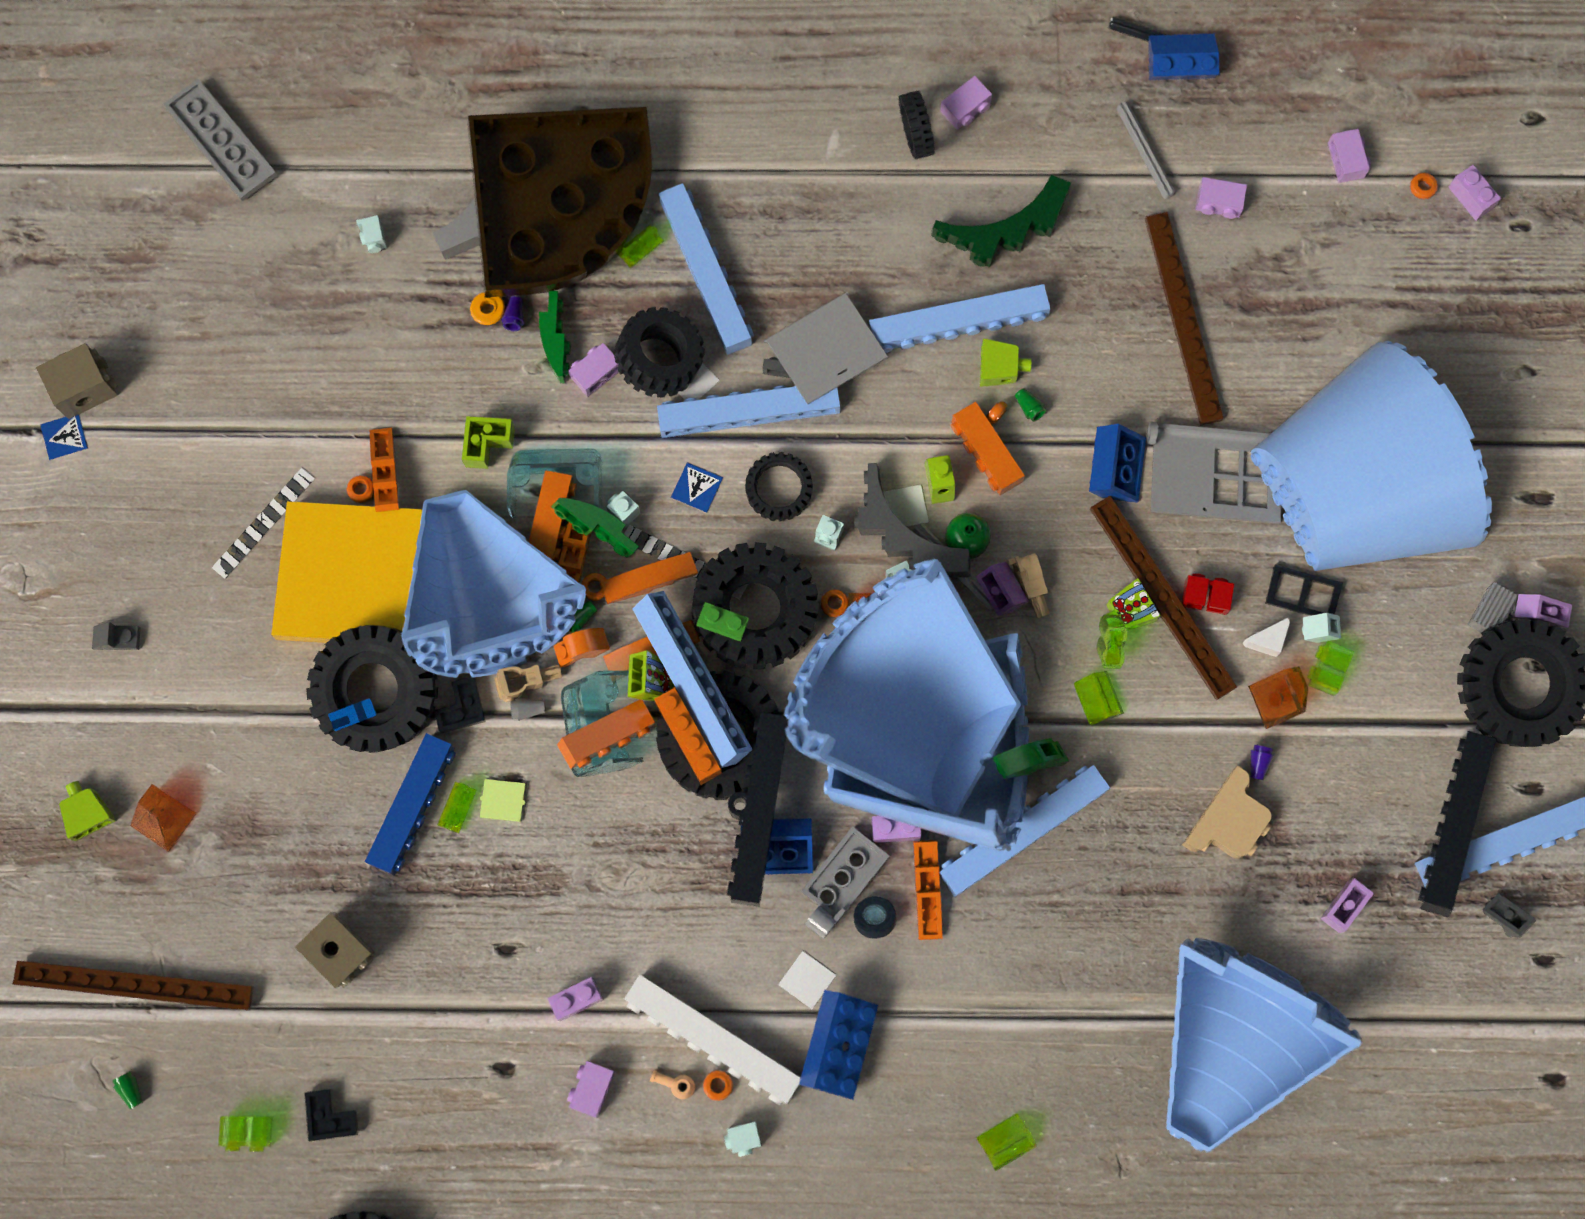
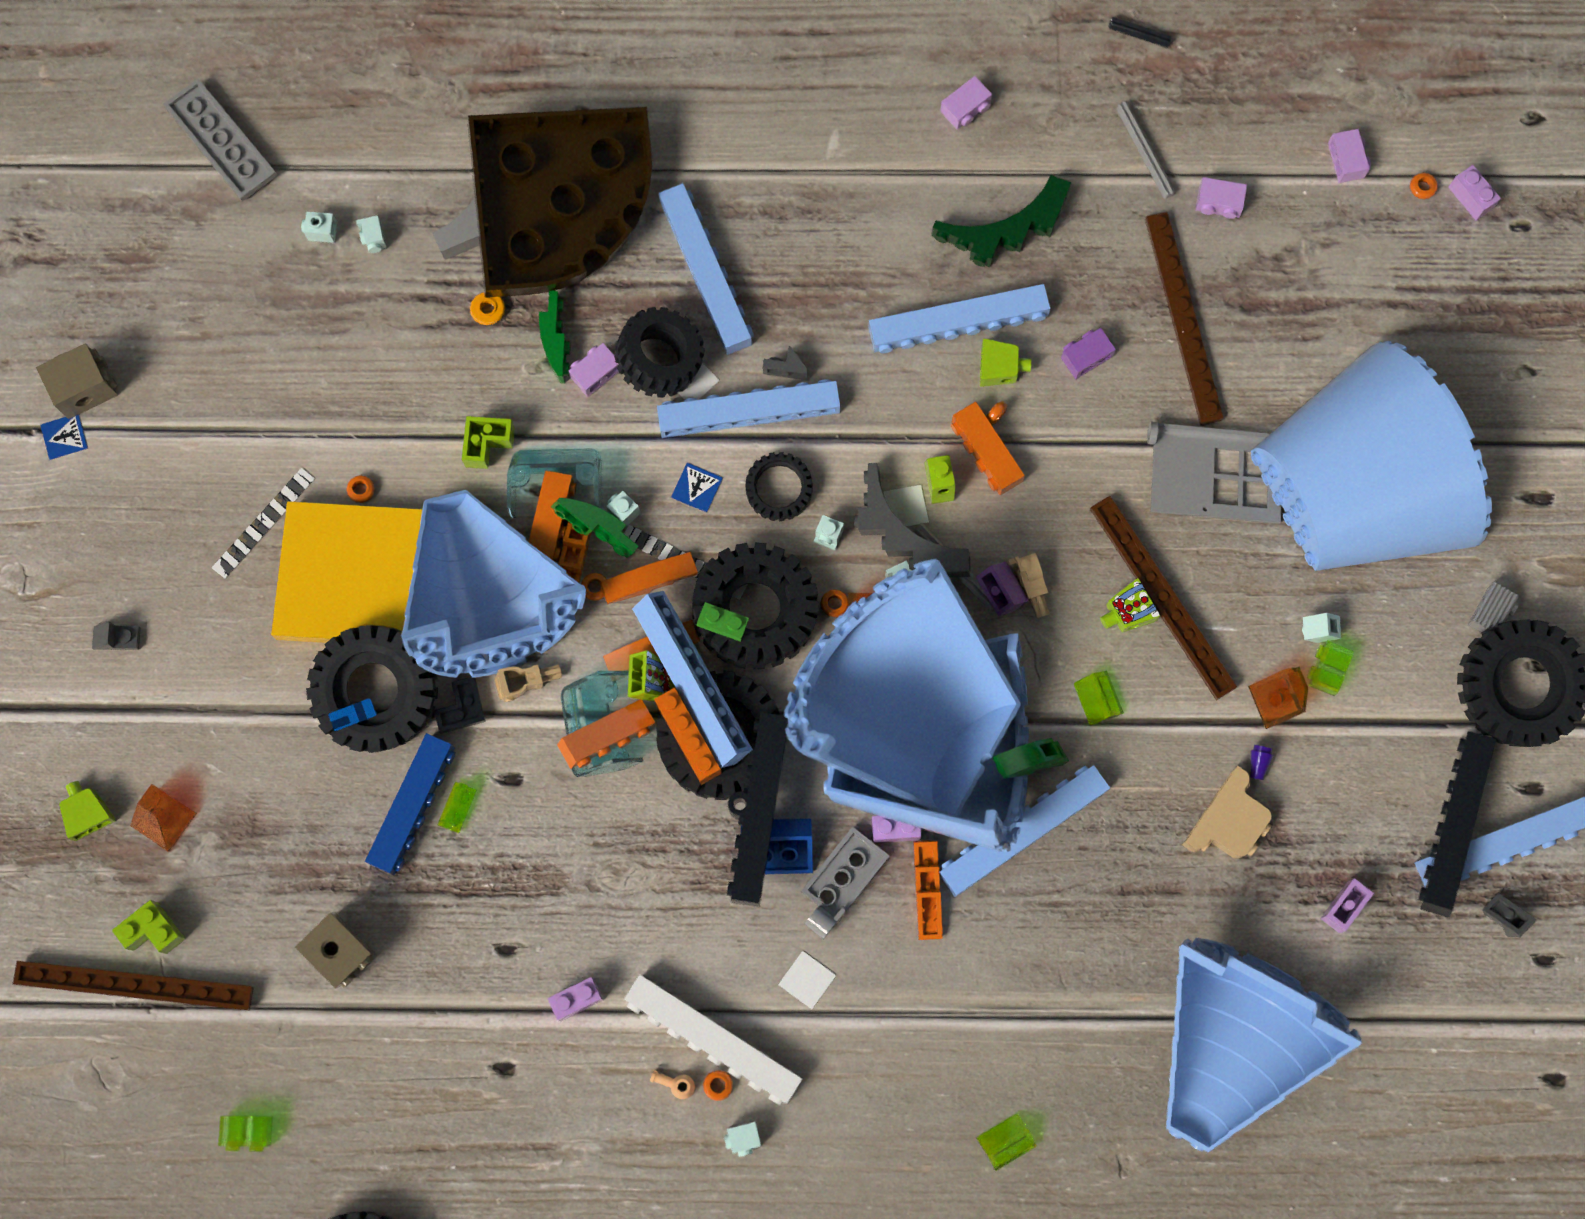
(128, 1089): green cone -> none
(149, 923): none -> lime brick
(319, 227): none -> light aqua brick
(323, 1123): black plate -> none
(384, 469): orange slope -> none
(502, 800): yellowish green piece -> none
(513, 315): dark purple cone -> none
(526, 708): light grey cone -> none
(581, 644): orange brick -> none
(582, 616): green cone -> none
(591, 1089): lavender brick -> none
(640, 246): clear neon green hinge -> none
(826, 348): light grey piece -> none
(838, 1044): blue brick -> none
(874, 917): black wheel -> none
(916, 124): black tyre -> none
(958, 534): green cylinder -> none
(1031, 406): green cone -> none
(1087, 353): none -> medium lavender brick
(1111, 641): clear neon green brick -> none
(1117, 463): blue slope -> none
(1183, 57): blue slope -> none
(1219, 594): red piece -> none
(1270, 639): white slope -> none
(1277, 569): black window -> none
(1544, 609): lavender brick -> none

